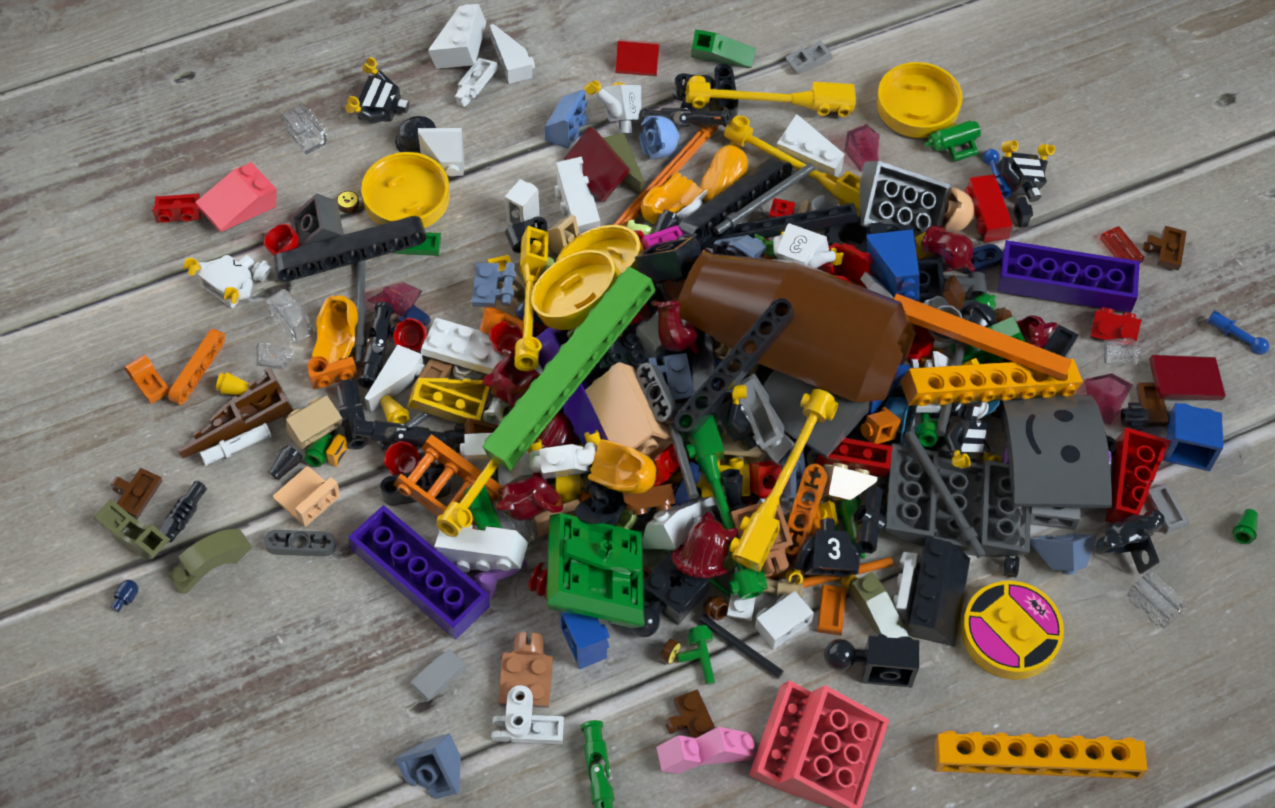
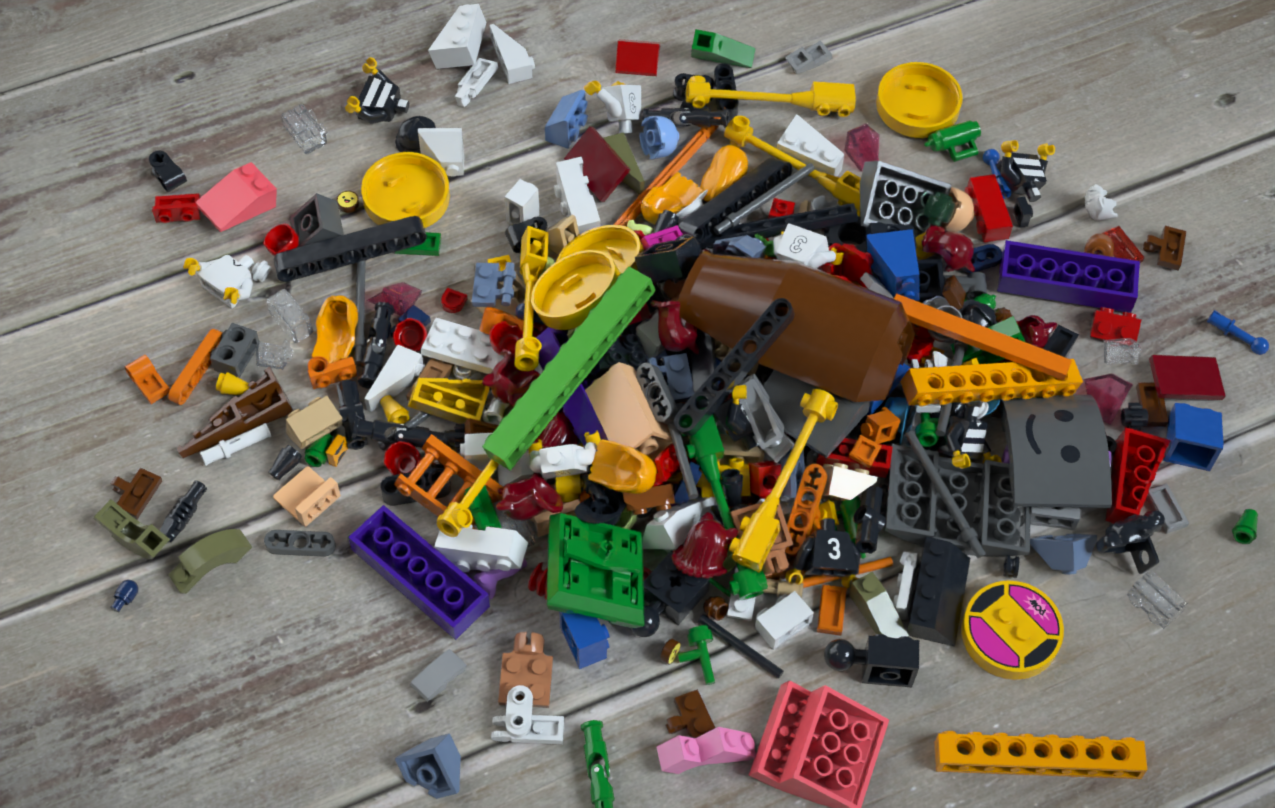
(166, 170): none -> black piece
(239, 352): none -> dark grey brick
(453, 300): none -> red tile
(865, 451): none -> orange tile
(939, 208): none -> clear green head
(1099, 206): none -> white hair
(1100, 245): none -> dark orange head

